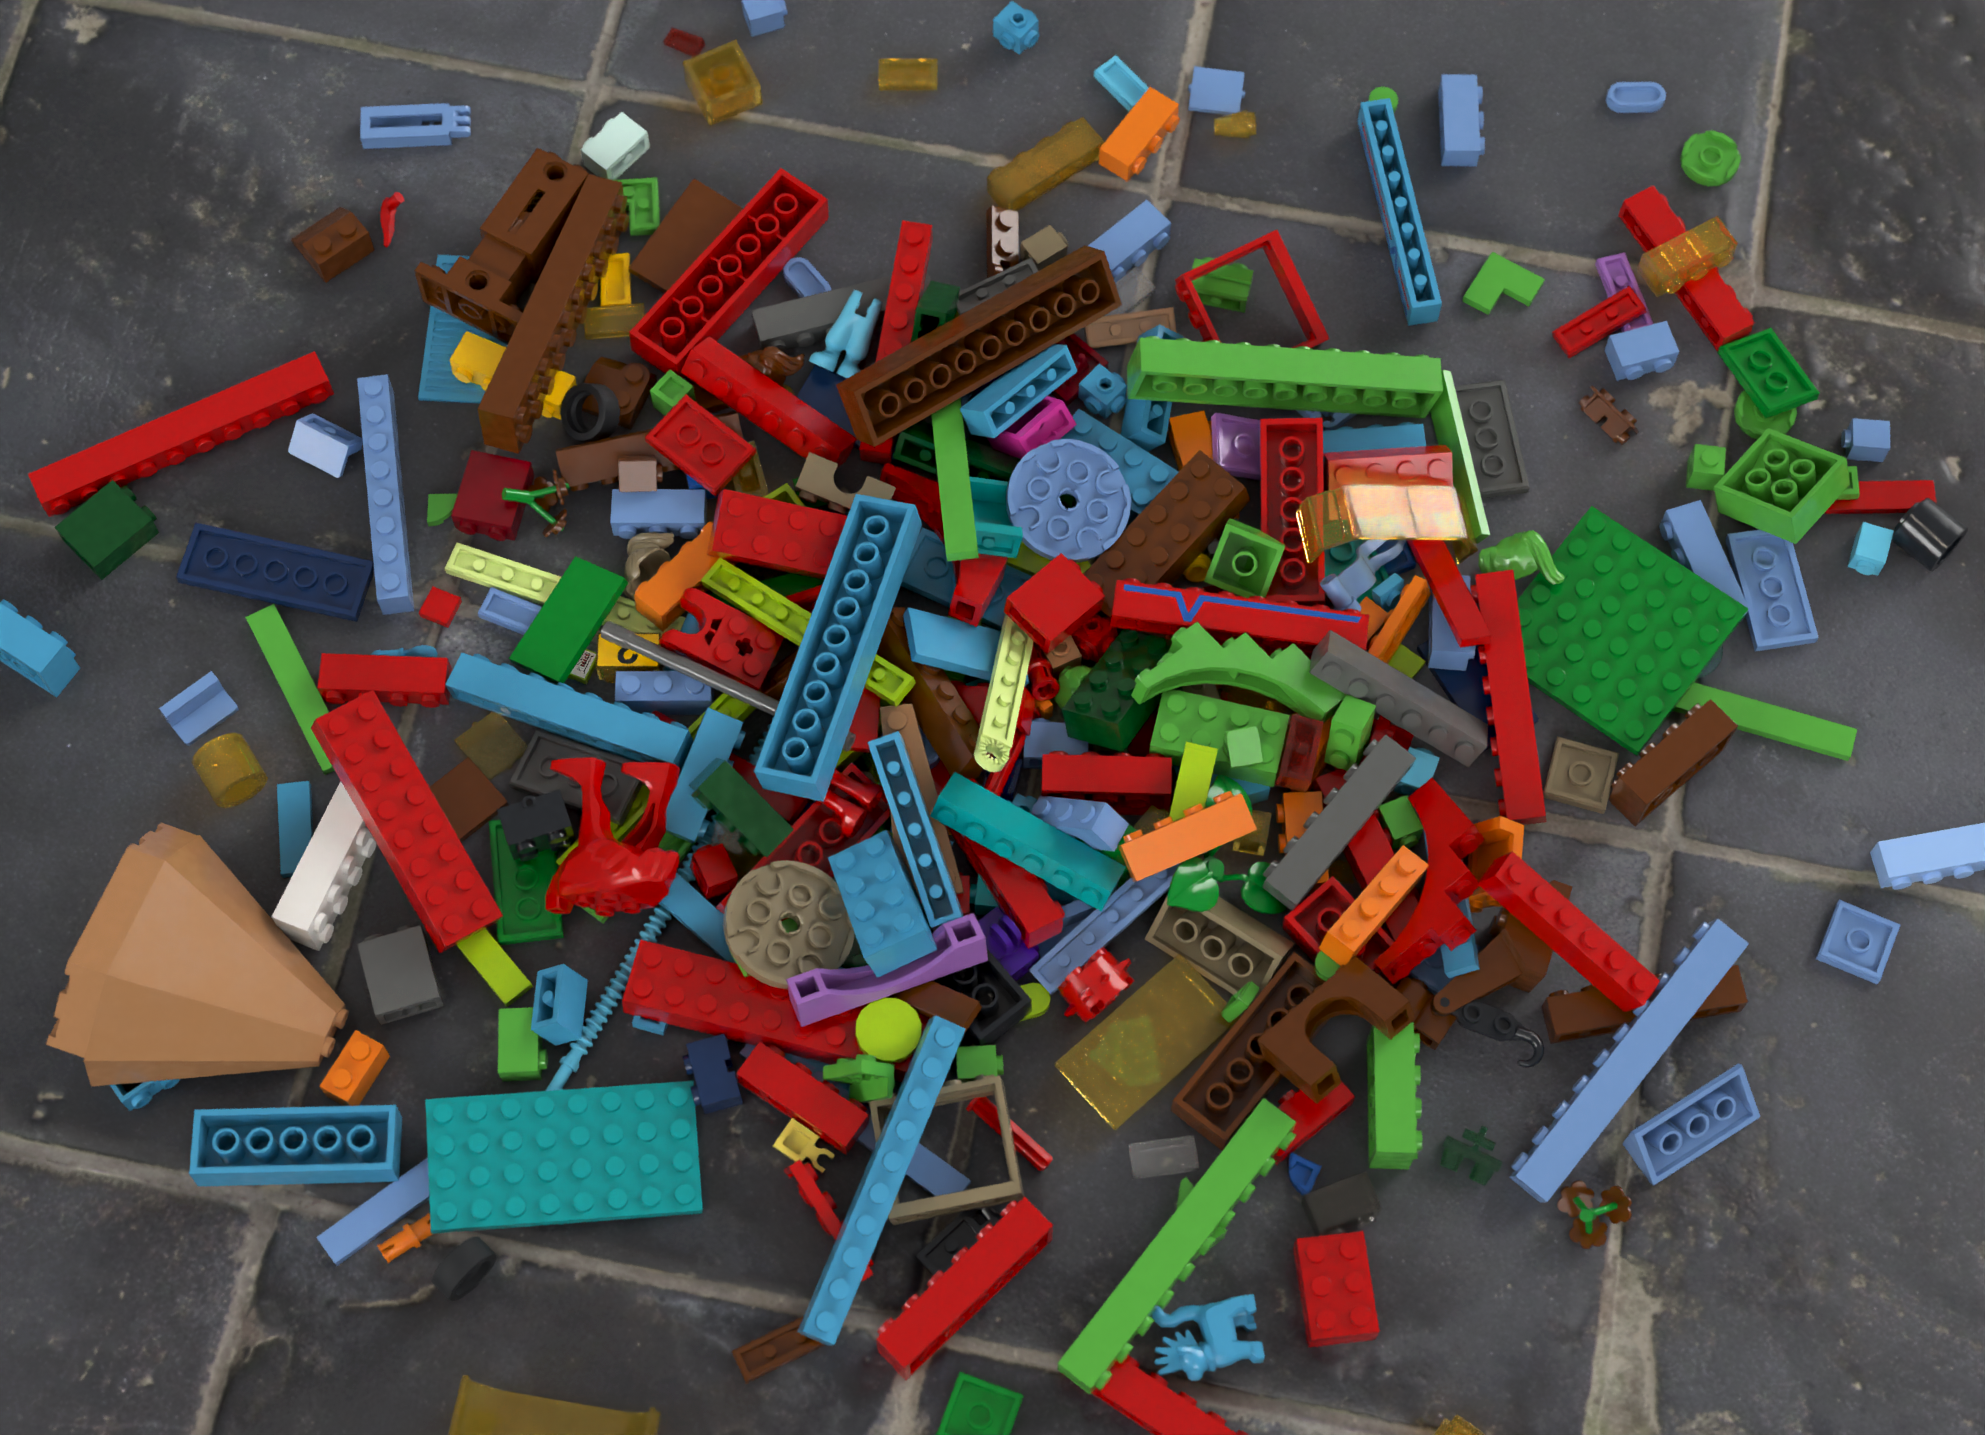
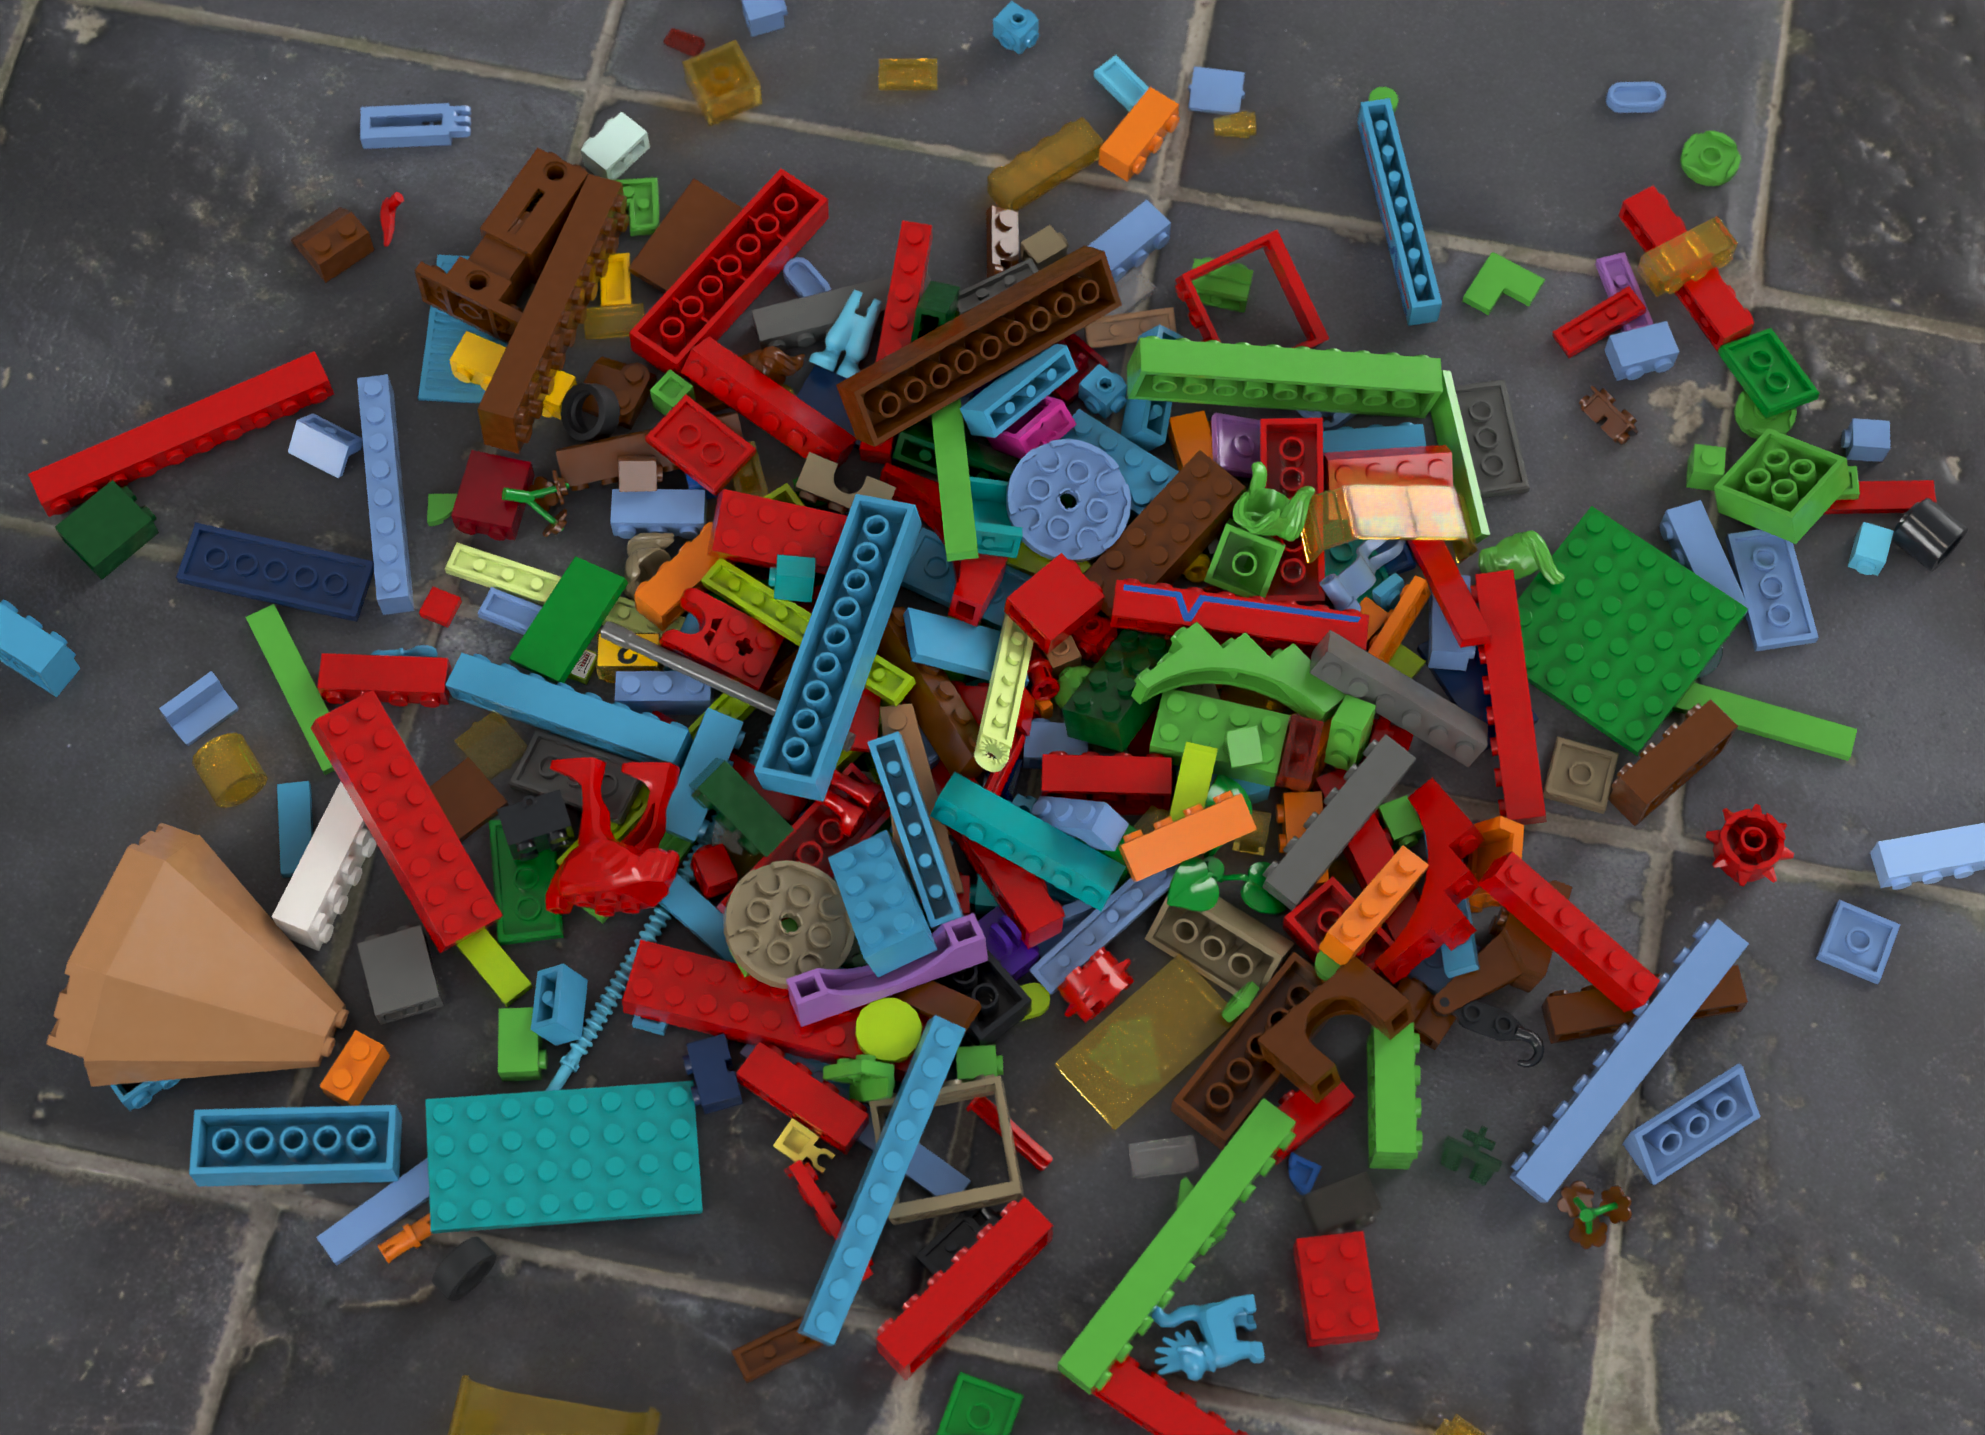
(793, 578): none -> teal brick
(1270, 512): none -> bright green hair
(1419, 773): medium azure brick -> none
(1460, 120): medium blue brick -> none
(1733, 842): none -> red brick

